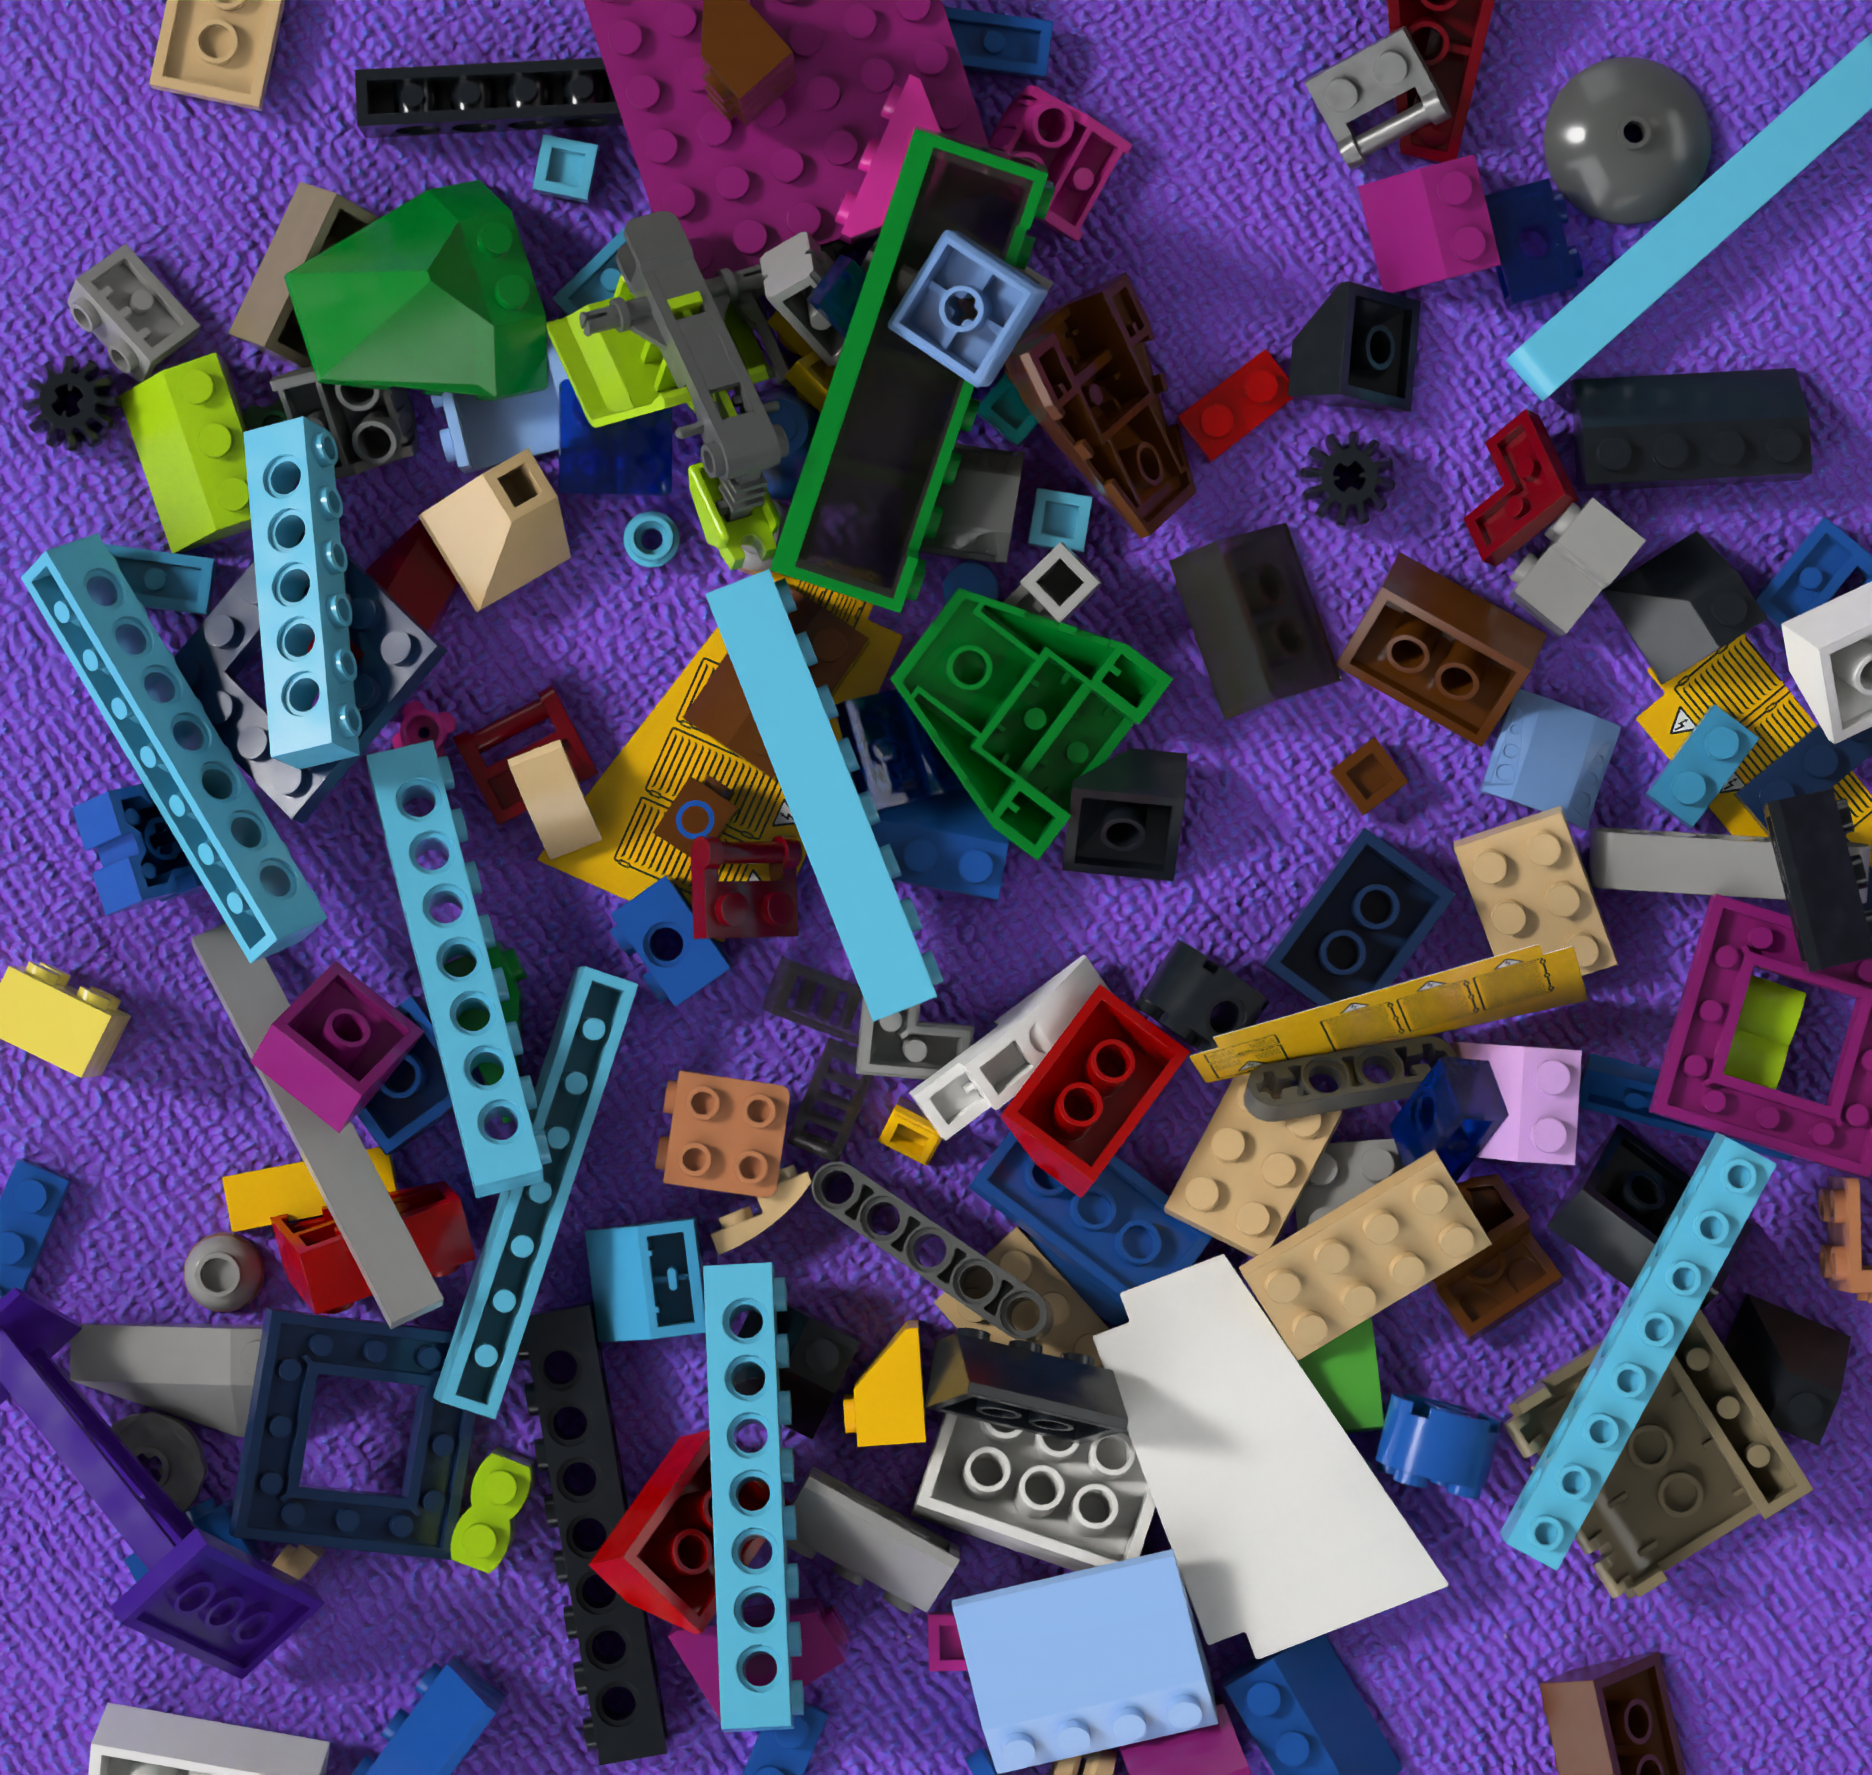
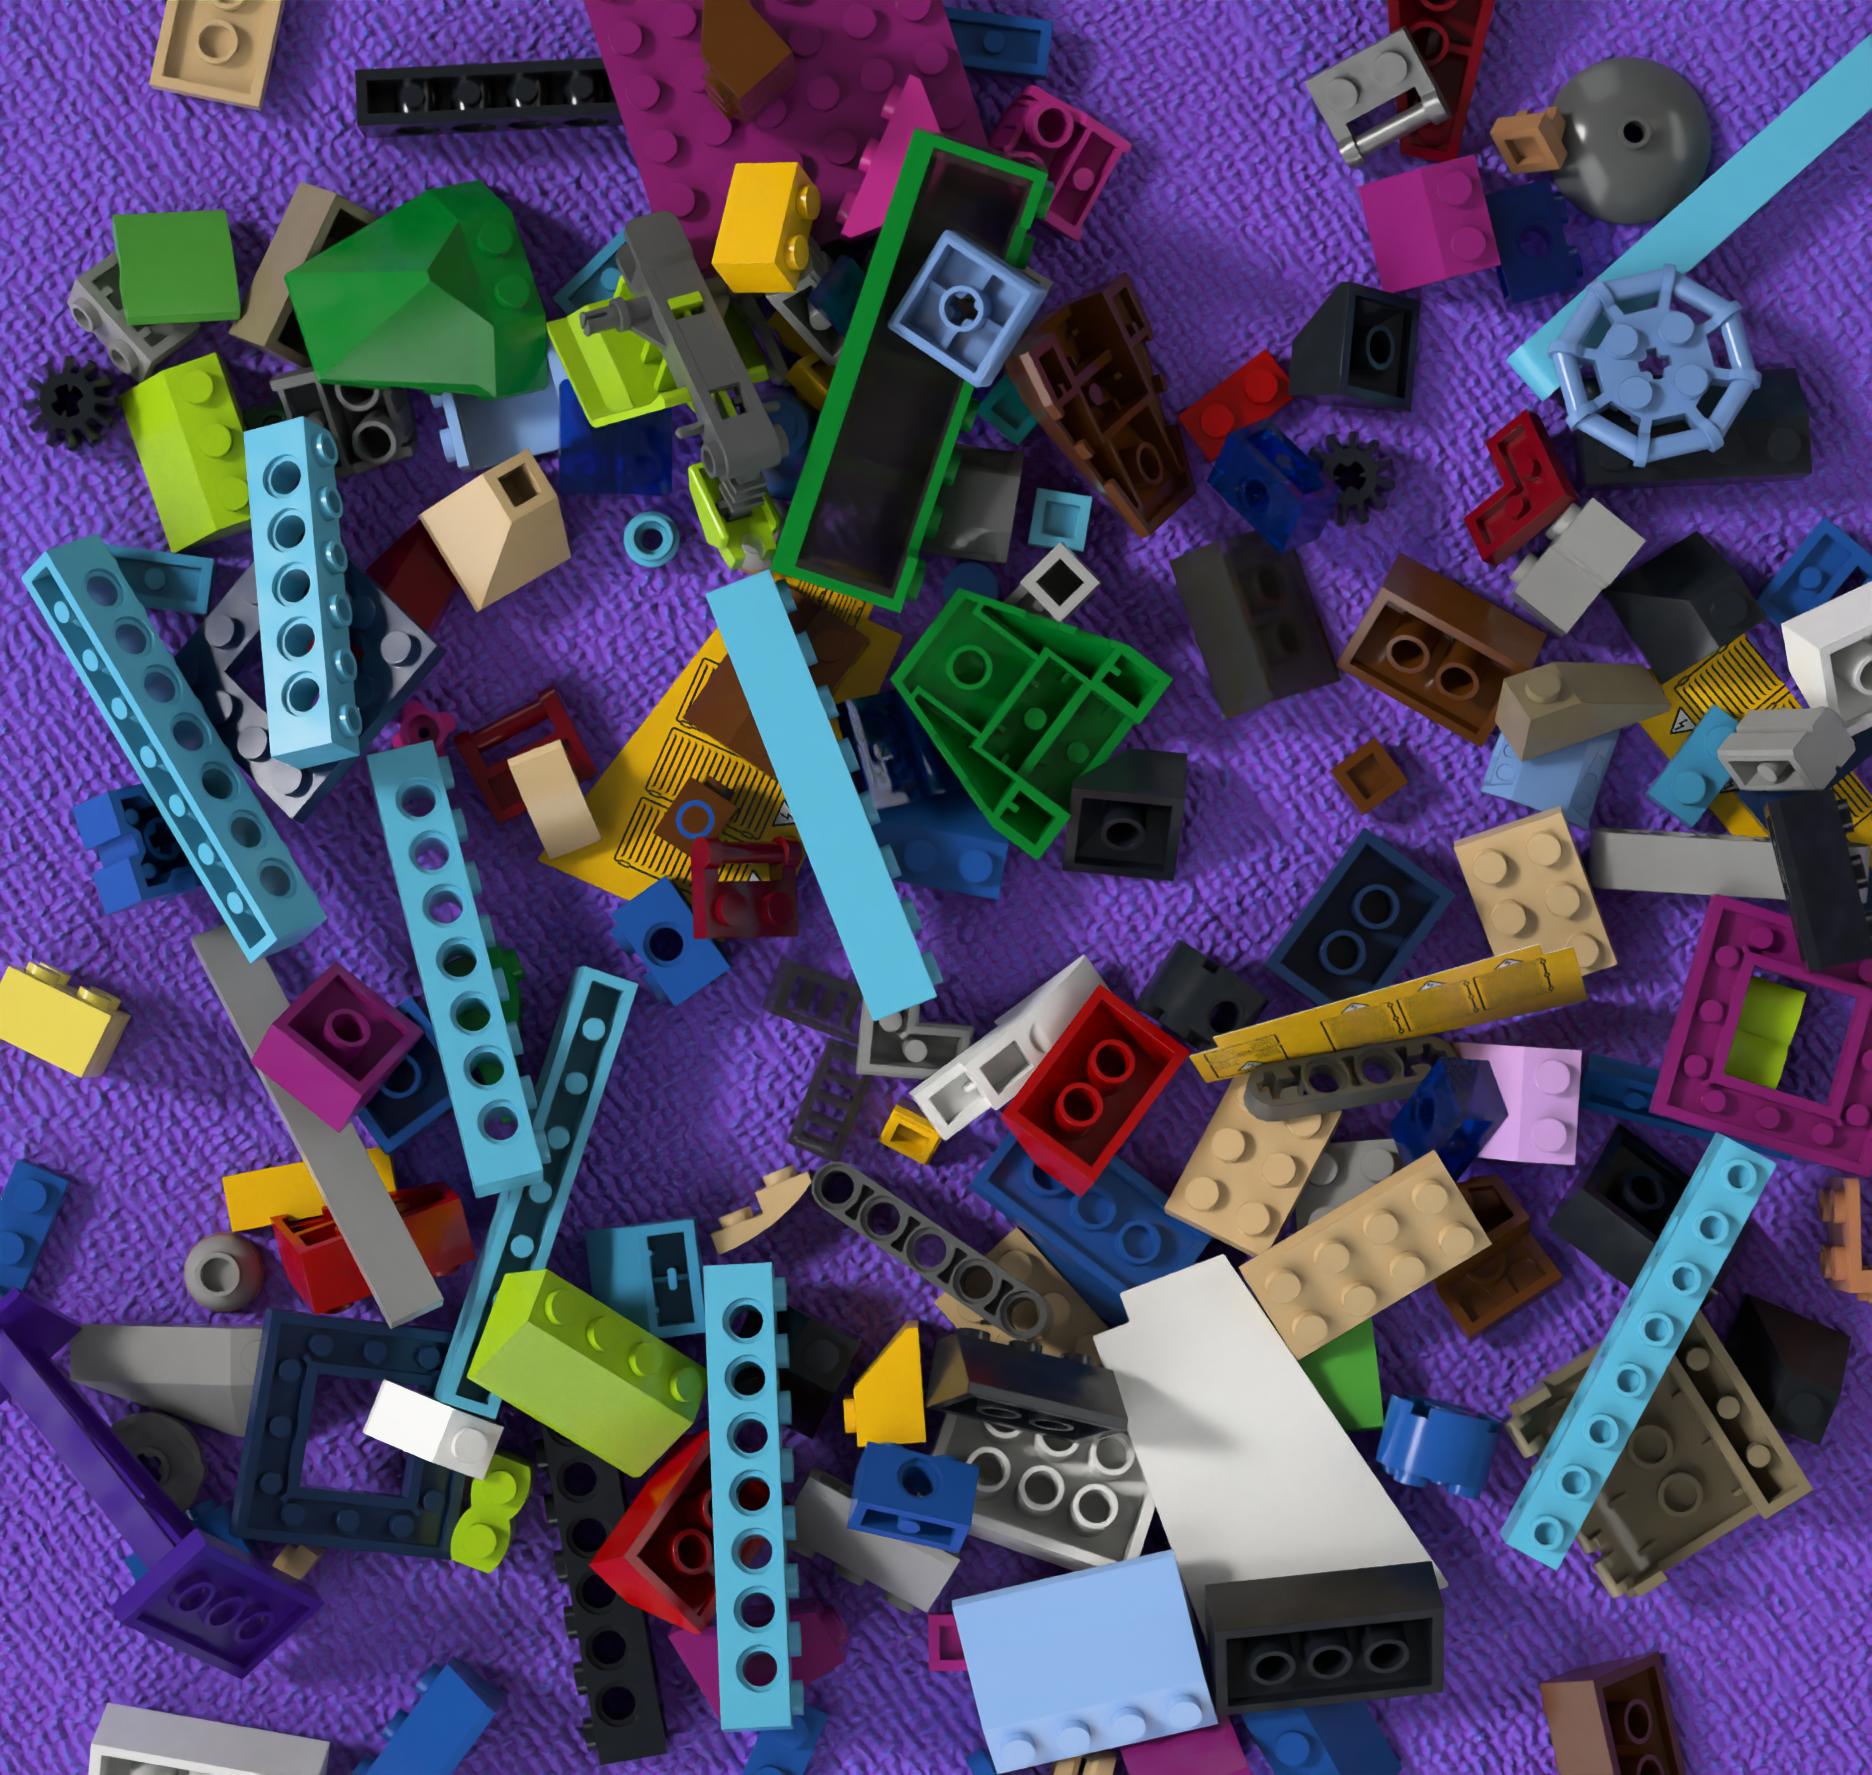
(176, 267): none -> bright green slope
(433, 1429): none -> white slope
(566, 168): medium azure plate -> none
(586, 1371): none -> lime slope
(723, 1134): nougat bracket -> none
(766, 227): none -> yellow brick
(887, 1509): none -> blue brick
(1274, 485): none -> clear blue brick
(1325, 1638): none -> black slope
(1531, 140): none -> medium nougat tile
(1574, 703): none -> dark tan slope
(1670, 337): none -> medium blue plate
(1786, 749): none -> light grey brick

